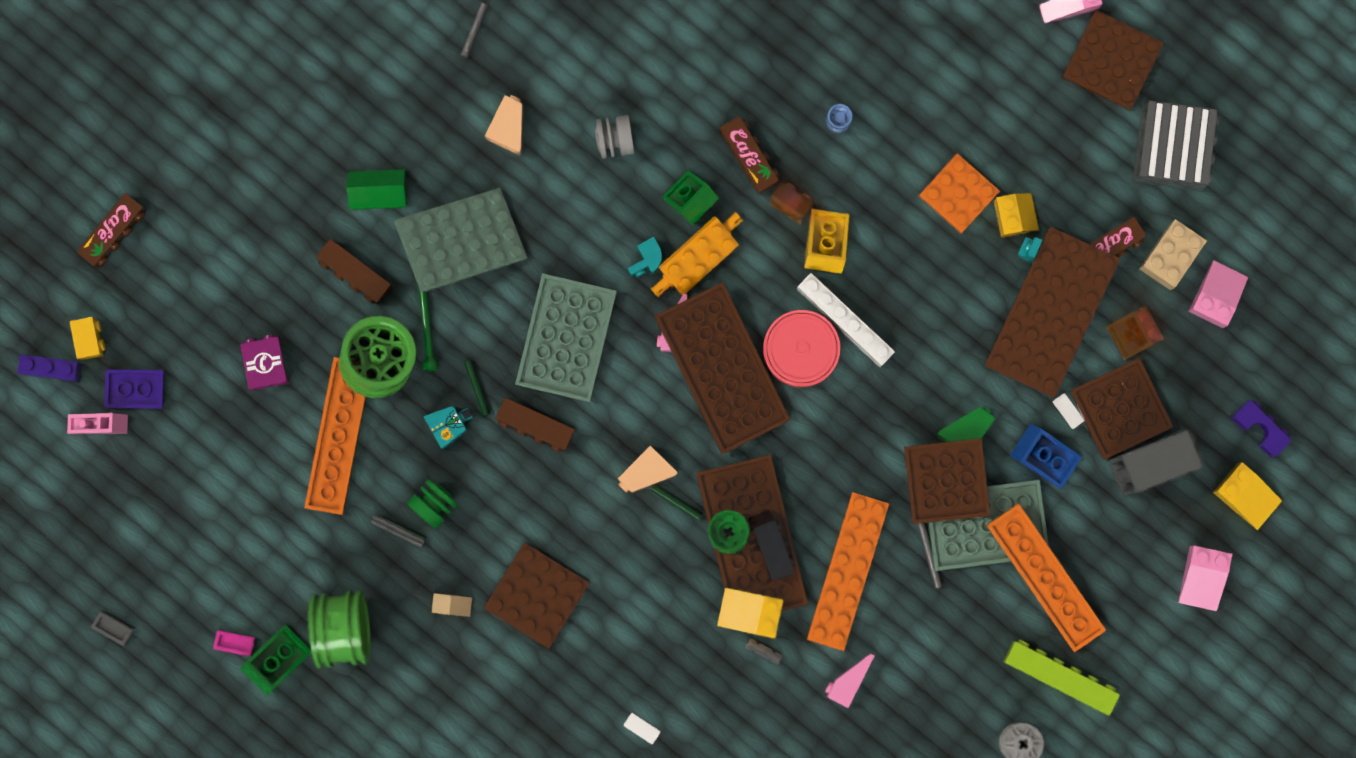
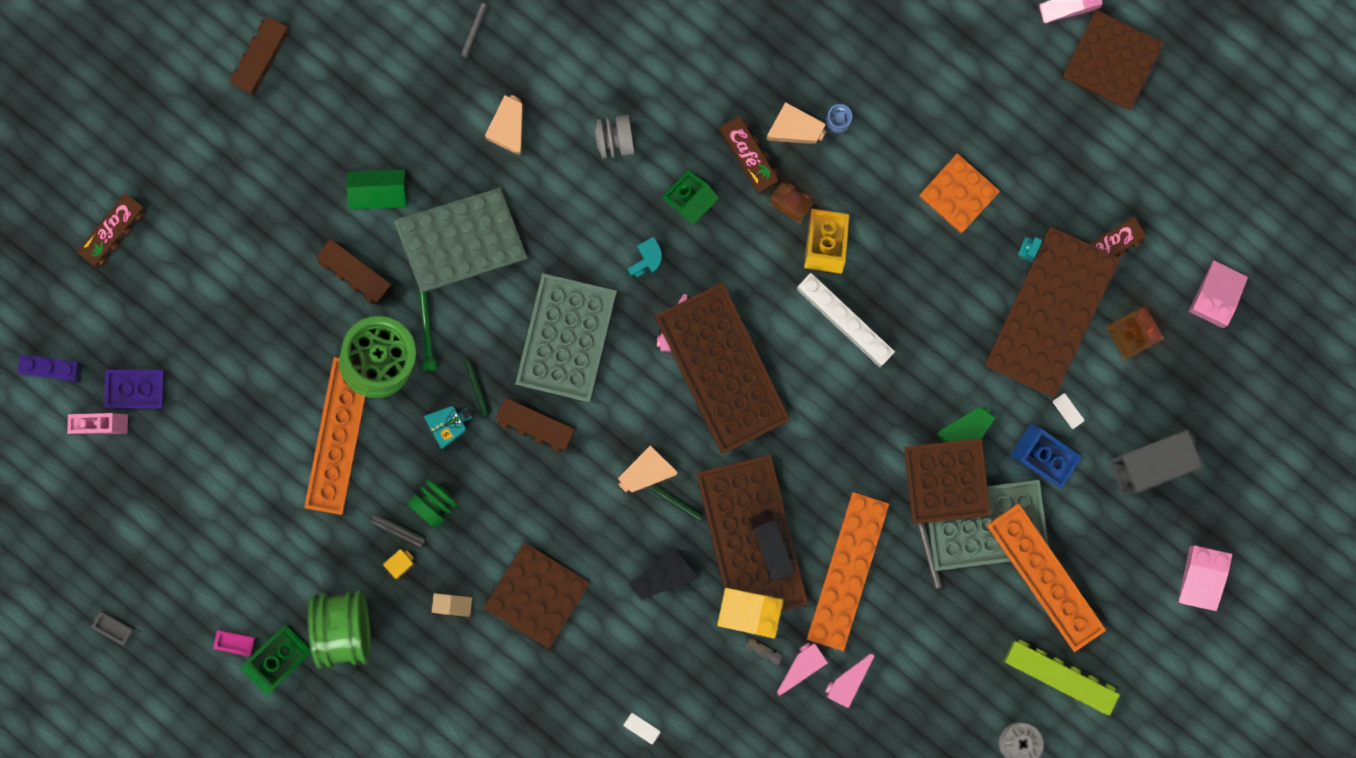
(87, 338): yellow brick -> none
(259, 56): none -> reddish brown brick
(263, 363): magenta panel -> none
(399, 563): none -> yellow brick
(664, 575): none -> black wedge
(698, 256): light orange plate -> none
(725, 521): green wheel -> none
(796, 127): none -> light nougat slope
(801, 348): coral brick -> none
(805, 664): none -> bright pink slope
(1015, 214): yellow slope -> none
(1121, 408): reddish brown plate -> none
(1173, 254): tan brick -> none
(1175, 146): dark grey brick -> none
(1247, 495): yellow slope -> none
(1274, 438): dark purple arch -> none

